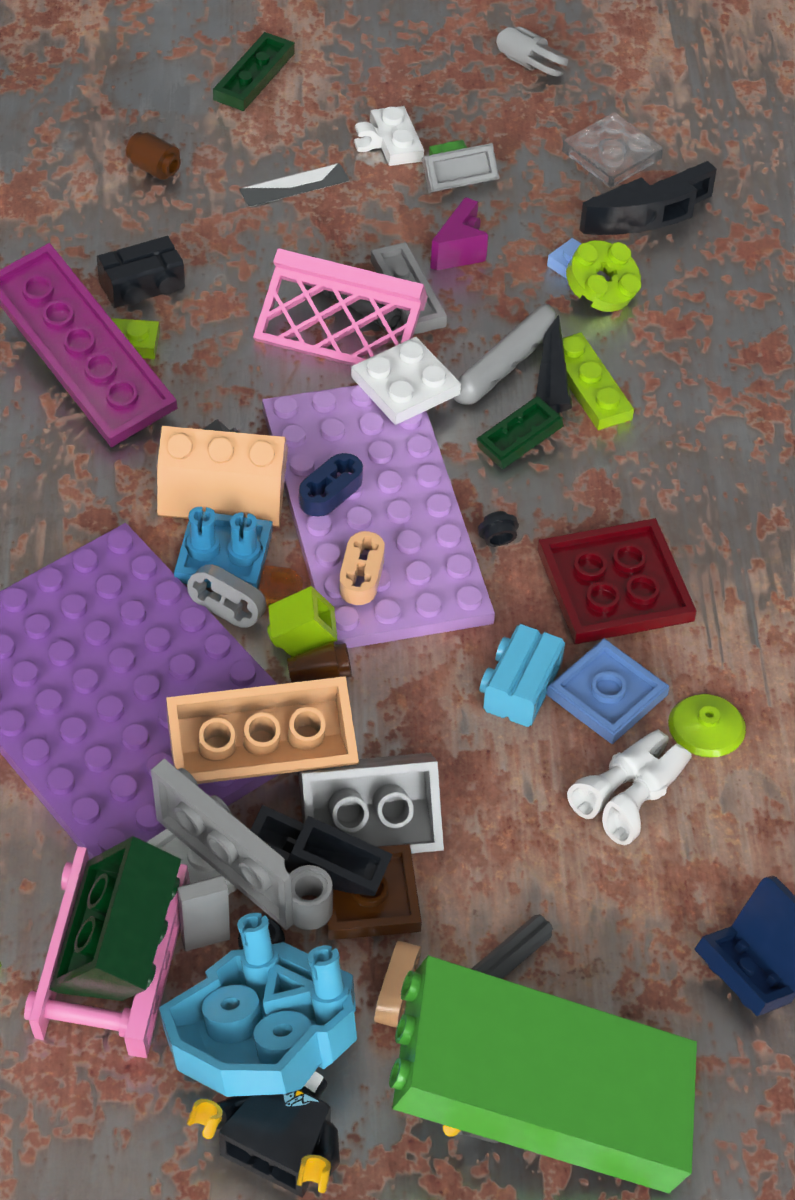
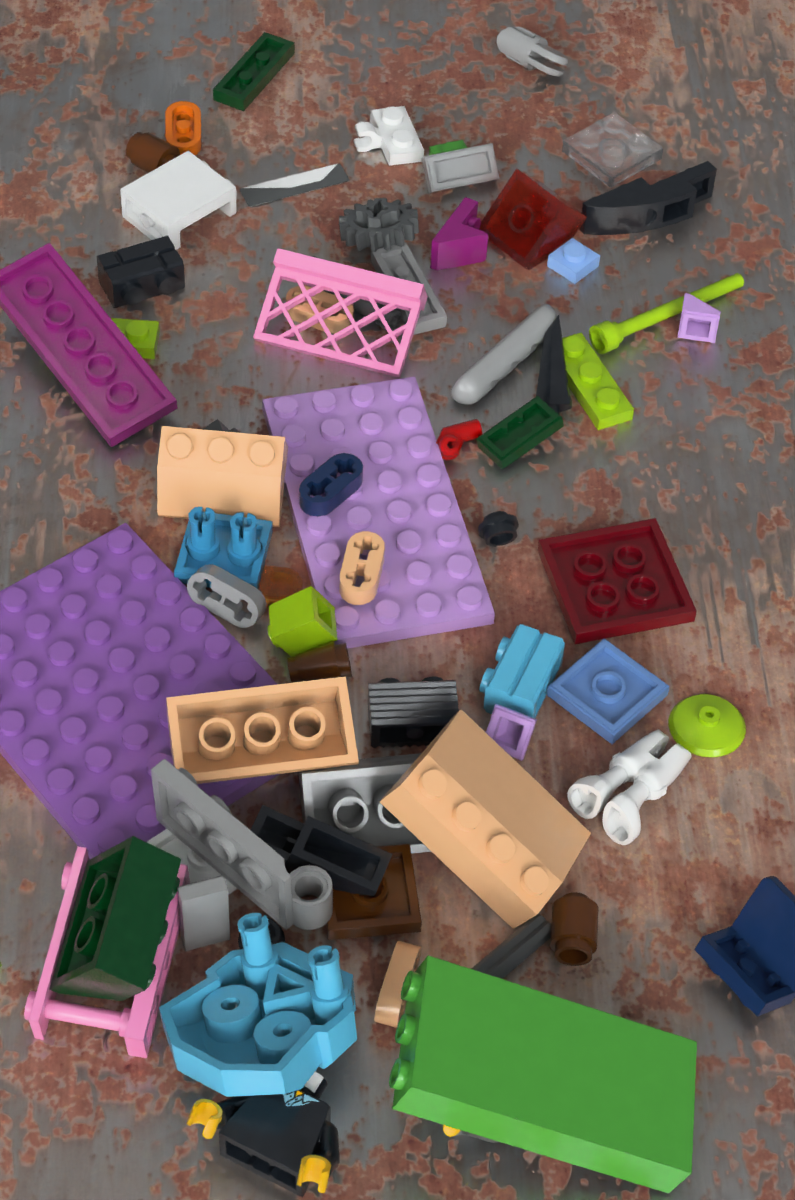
(176, 197): none -> white panel
(184, 126): none -> orange plate
(322, 301): none -> light nougat beam
(379, 224): none -> dark grey gear
(405, 380): white plate -> none
(410, 710): none -> black brick
(452, 437): none -> red arm
(487, 820): none -> light nougat slope
(511, 730): none -> lavender slope
(530, 220): none -> clear red slope
(574, 929): none -> reddish brown brick
(608, 335): none -> lime piece
(614, 261): lime plate -> none
(698, 320): none -> lavender slope

